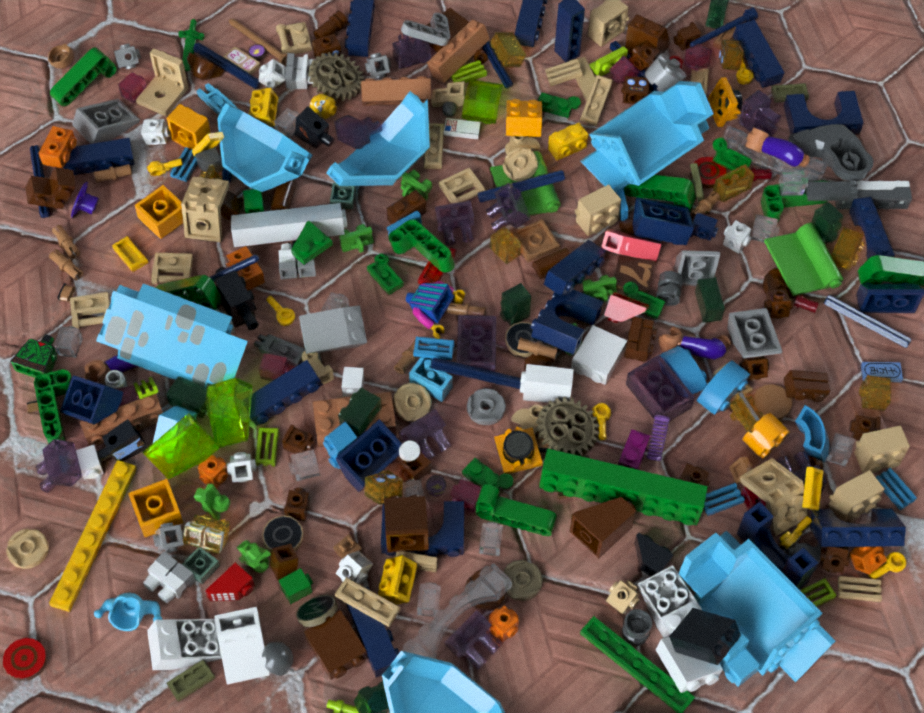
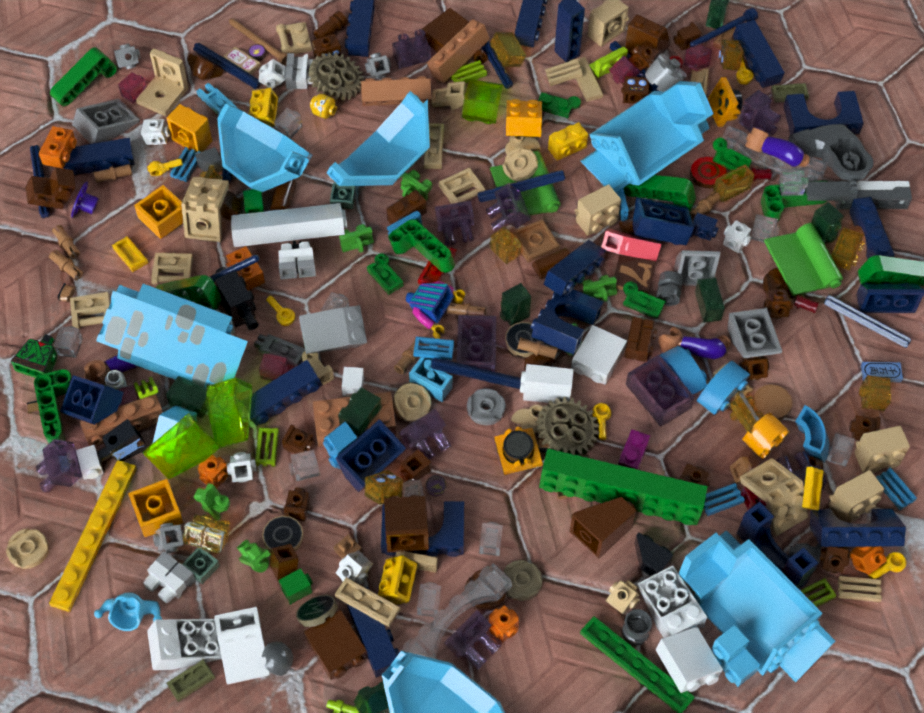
(24, 659): red tile -> none
(61, 56): medium nougat hair -> none
(191, 36): green sword -> none
(209, 141): yellow tile -> none
(231, 585): red slope -> none
(310, 243): green wing -> none
(312, 129): black torso -> none
(356, 131): clear purple brick -> none
(409, 451): white tile -> none
(436, 34): light grey beam -> none
(449, 109): dark grey hinge -> none
(462, 128): white tile -> none
(466, 492): clear pink brick -> none
(481, 474): green hinge -> none
(514, 513): green beam -> none
(596, 100): tan tile -> none
(623, 308): slope -> none
(652, 455): medium lavender piece -> none
(697, 182): olive plate -> none
(705, 636): black brick -> none
(788, 538): yellow plate -> none
(806, 385): reddish brown brick -> none

